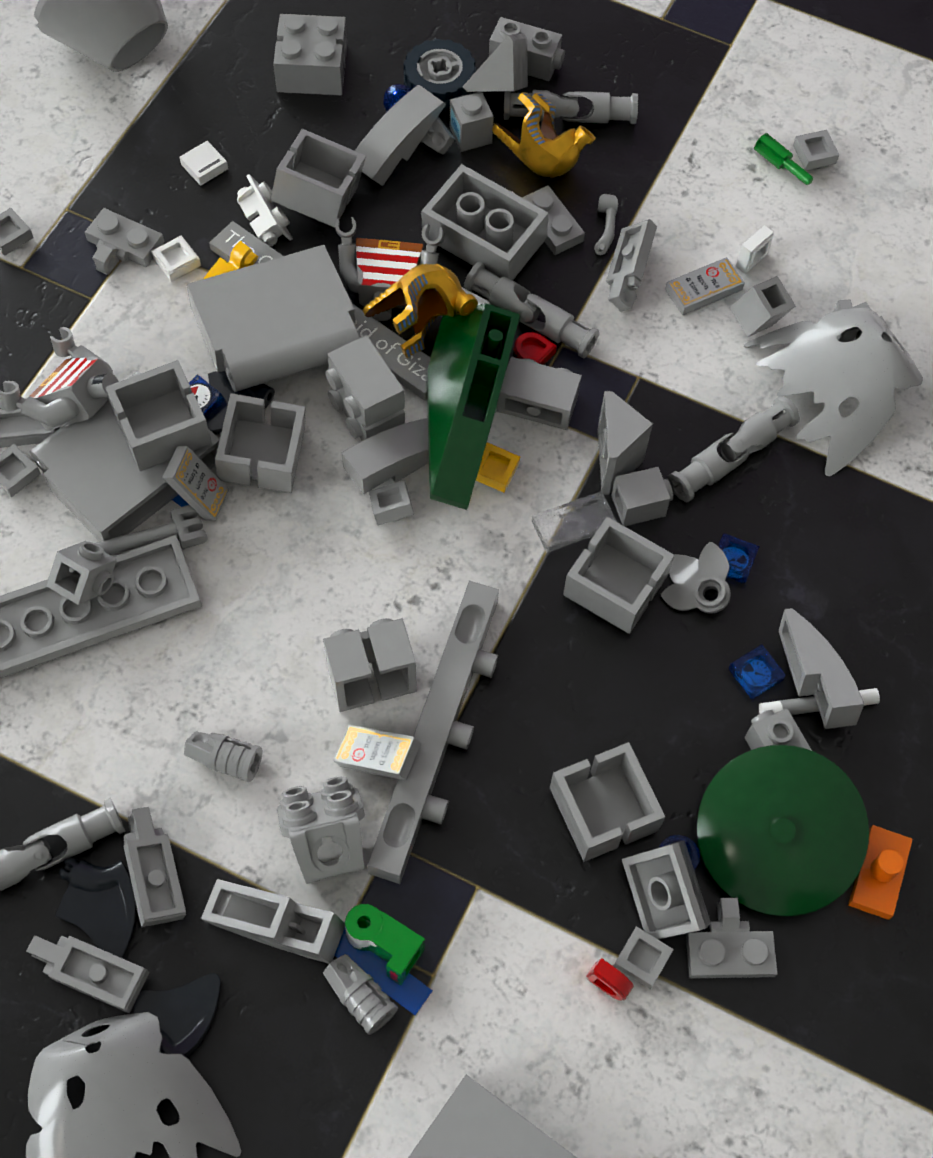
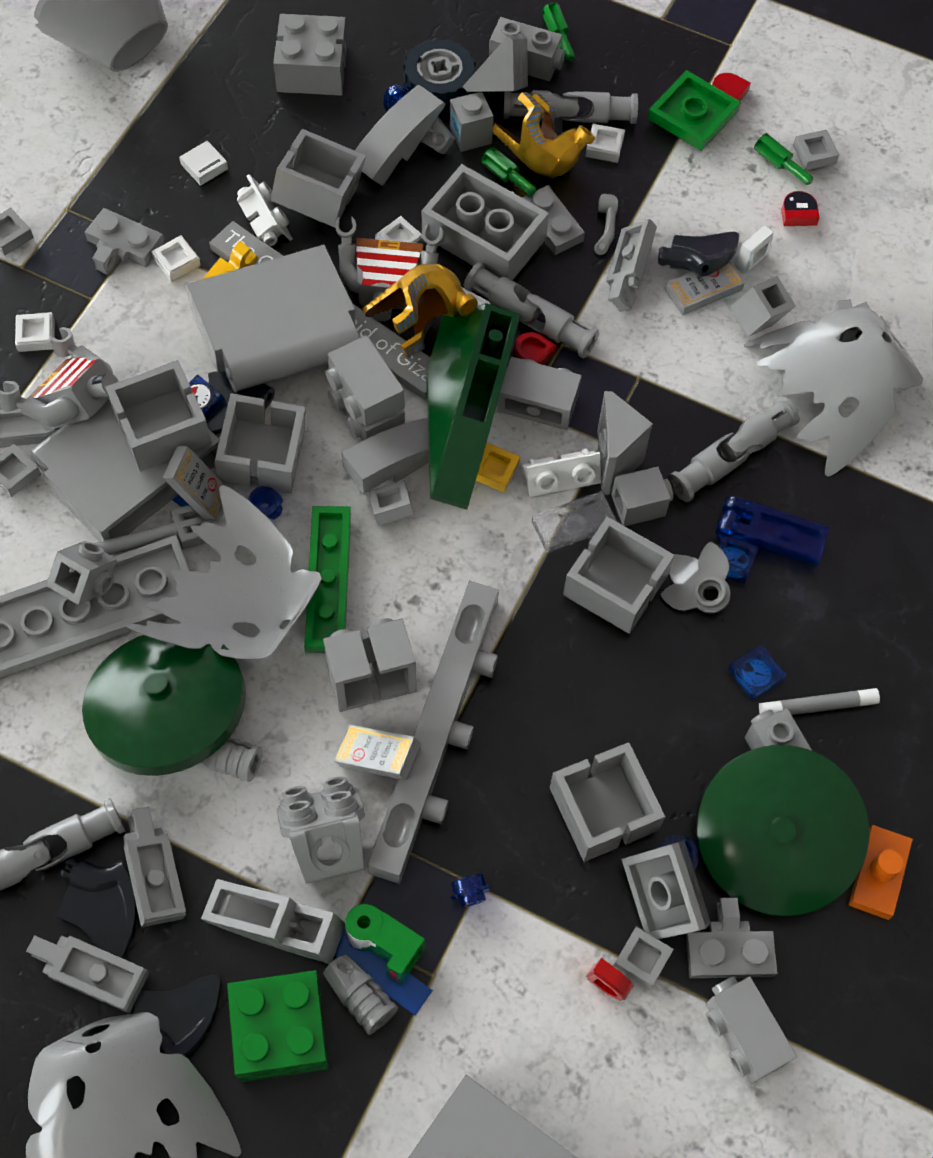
(34, 331): none -> white tile
(162, 705): none -> dark green dish
(234, 592): none -> light grey piece
(268, 496): none -> clear blue plate
(277, 1026): none -> green brick
(330, 558): none -> green plate
(400, 231): none -> white tile
(470, 890): none -> clear blue plate
(506, 170): none -> green axle
(556, 23): none -> green axle
(567, 473): none -> white hinge
(607, 143): none -> white tile
(694, 110): none -> green plate
(700, 253): none -> black arm
(732, 85): none -> red tile
(748, 1028): none -> light grey brick
(773, 530): none -> clear blue plate
(800, 209): none -> tile
(819, 671): light grey slope -> none

